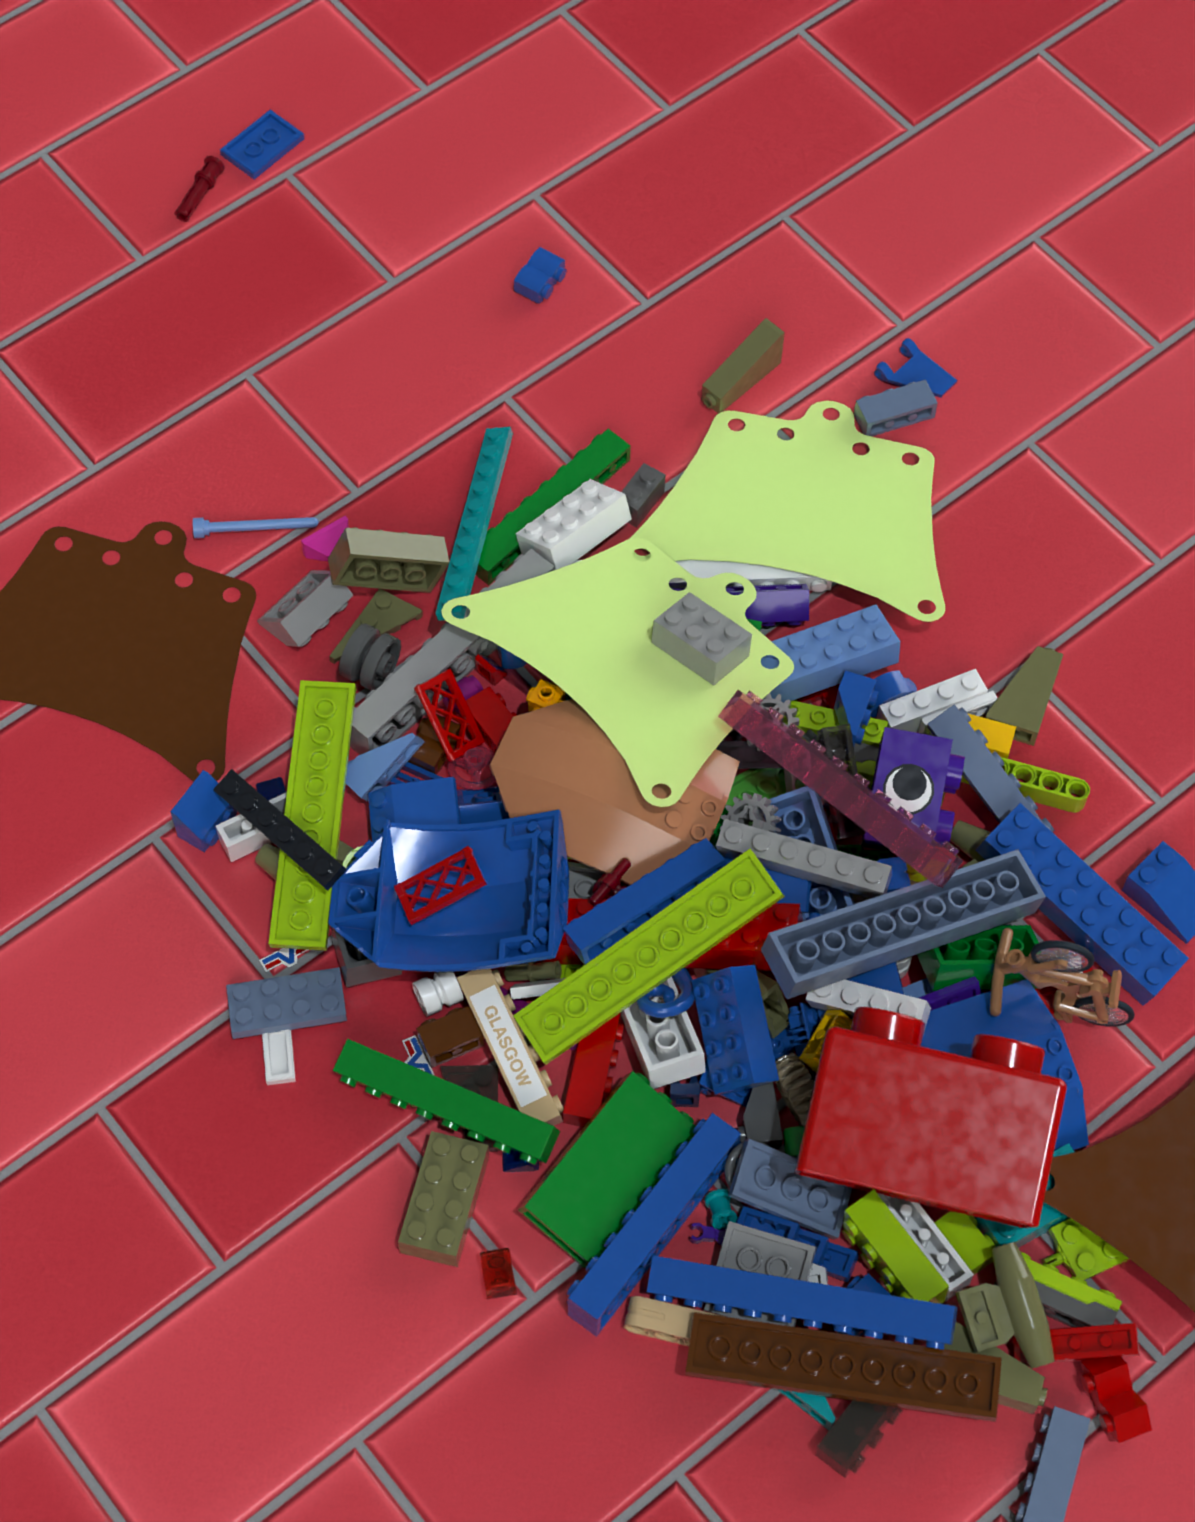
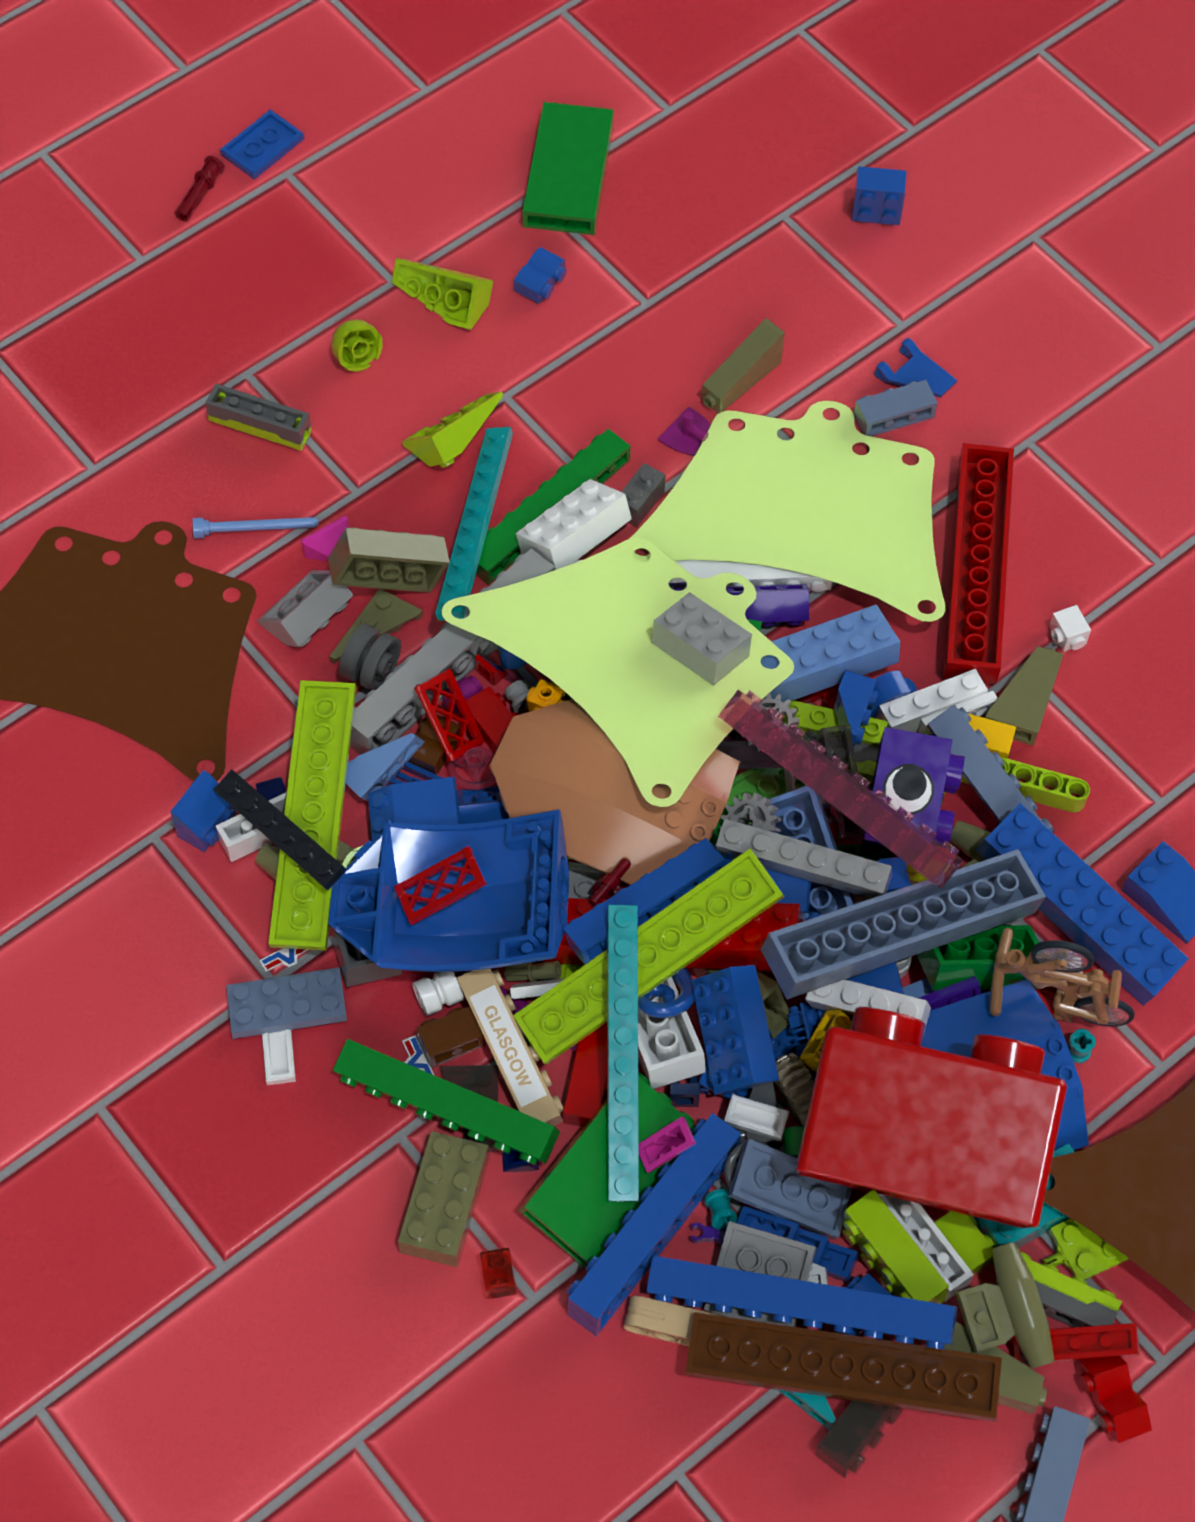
(258, 417): none -> dark grey piece
(356, 344): none -> lime cylinder
(450, 293): none -> lime wedge
(450, 437): none -> lime wedge
(517, 693): none -> light grey wheel
(568, 168): none -> green brick
(622, 1054): none -> teal plate
(665, 1144): none -> dark pink slope
(686, 432): none -> magenta shield
(756, 1117): none -> white tile
(879, 195): none -> blue brick
(979, 562): none -> red brick
(1069, 629): none -> white brick
(1087, 1042): none -> teal bush

